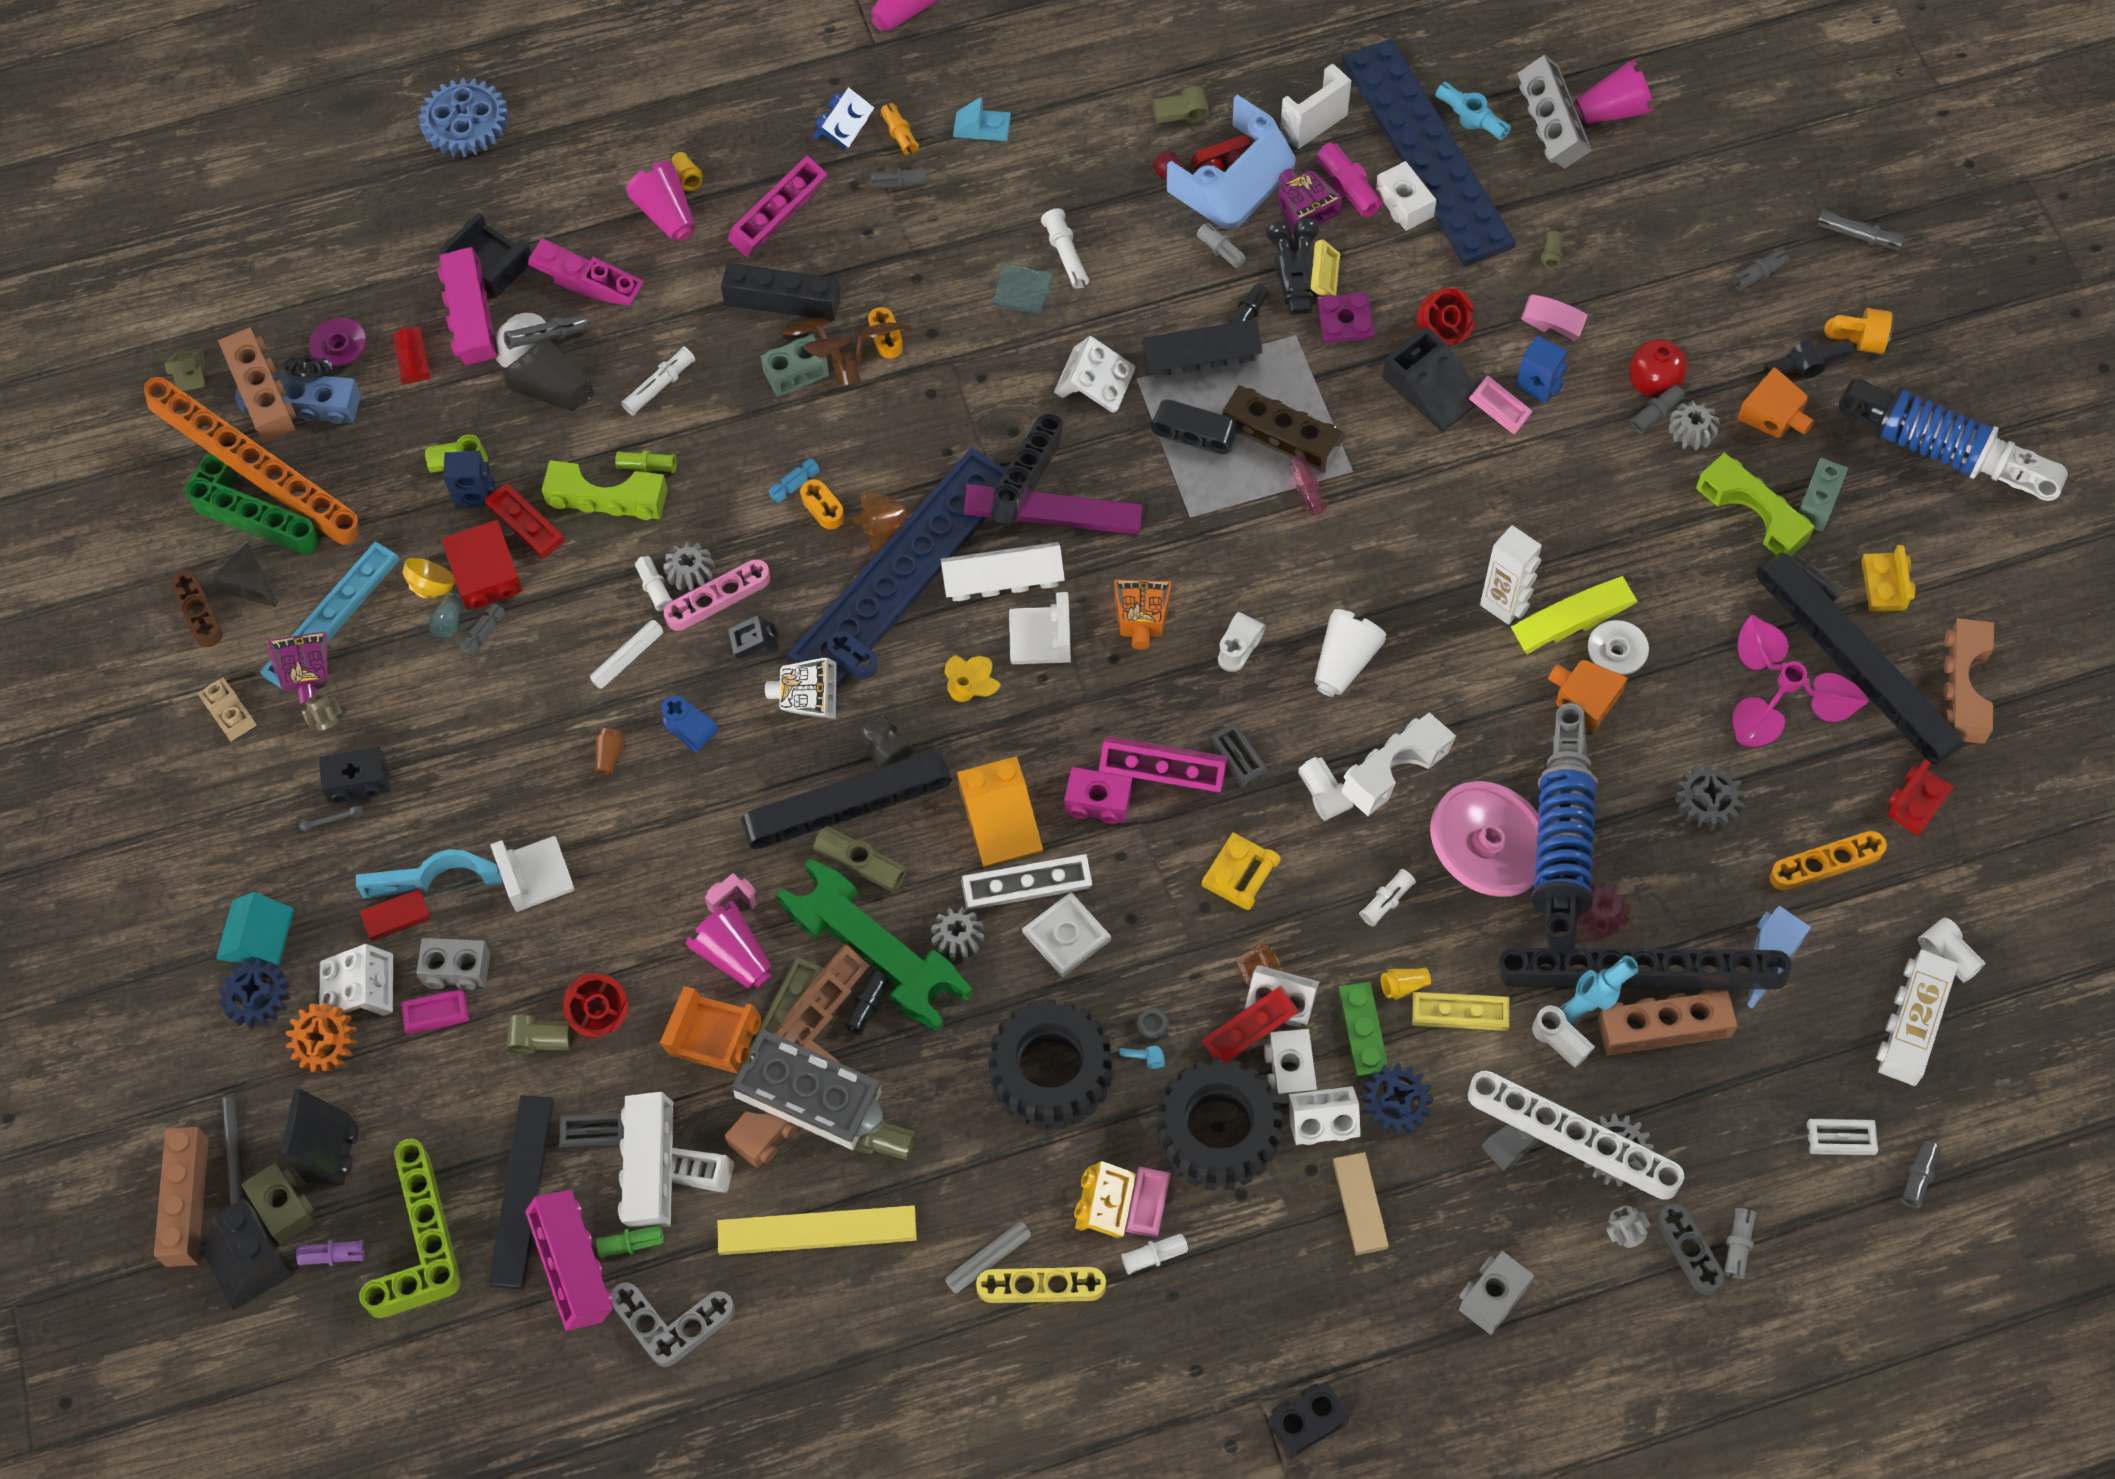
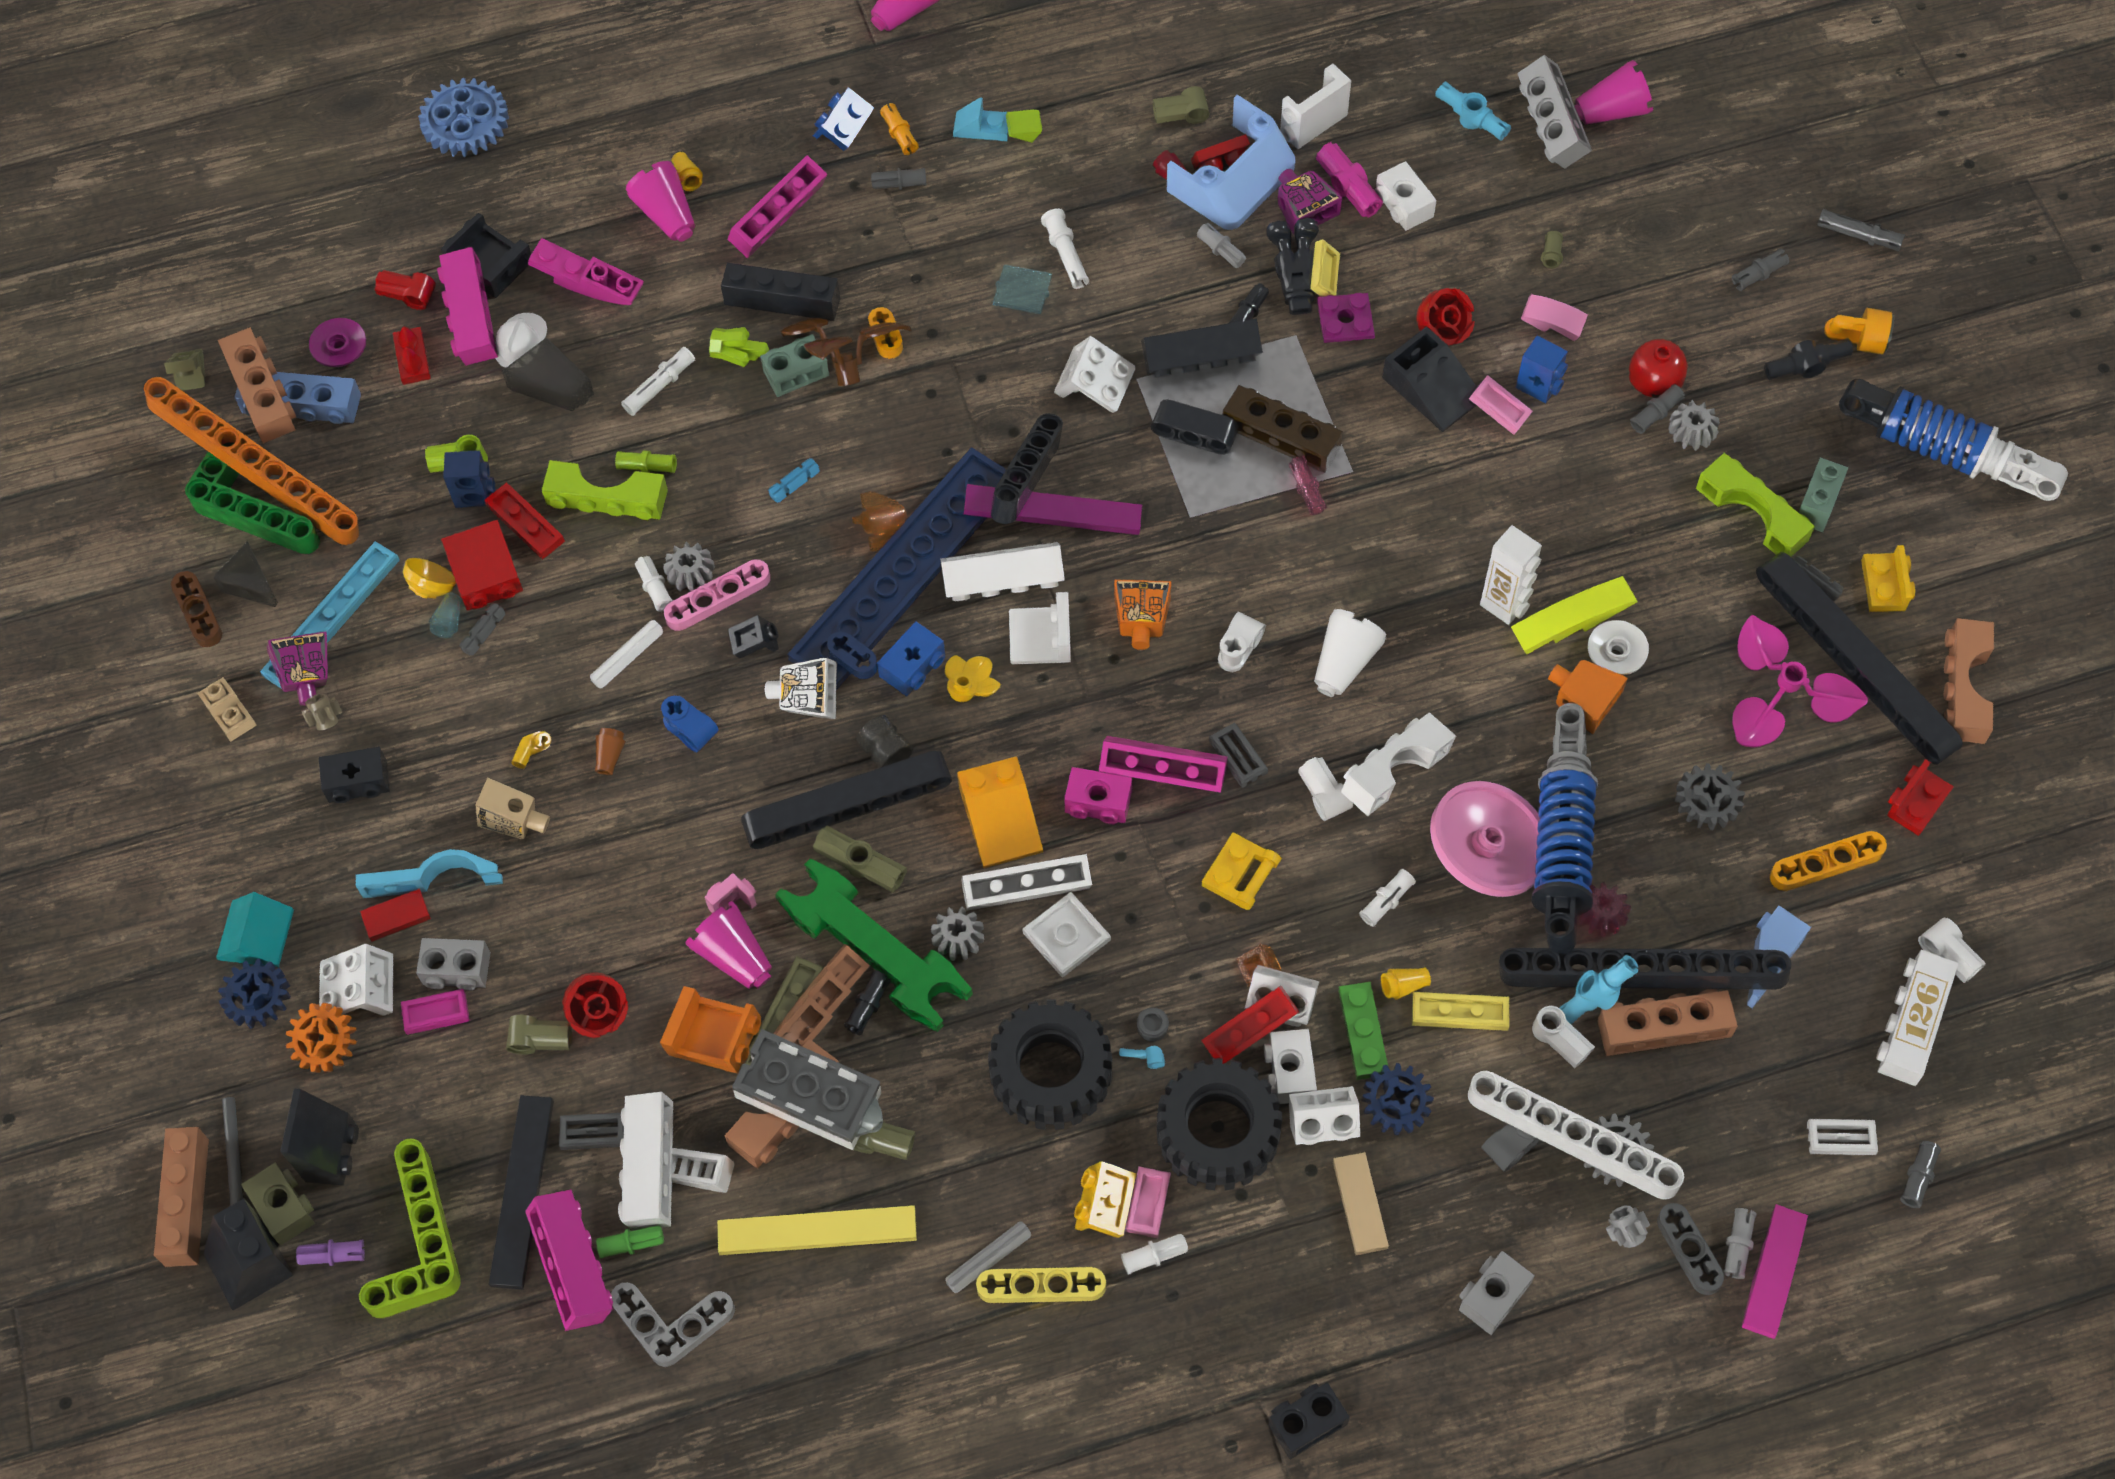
(308, 366): black gear -> none
(355, 811): dark grey hinge -> none
(413, 290): none -> red piece
(508, 811): none -> tan torso
(529, 746): none -> yellow arm
(533, 872): white bracket -> none
(574, 325): dark grey pin -> none
(735, 347): none -> lime rock
(817, 508): light orange beam -> none
(911, 659): none -> blue brick
(1024, 124): none -> lime slope
(1429, 149): dark blue plate -> none
(1774, 1271): none -> dark pink slope
(1776, 406): orange torso -> none

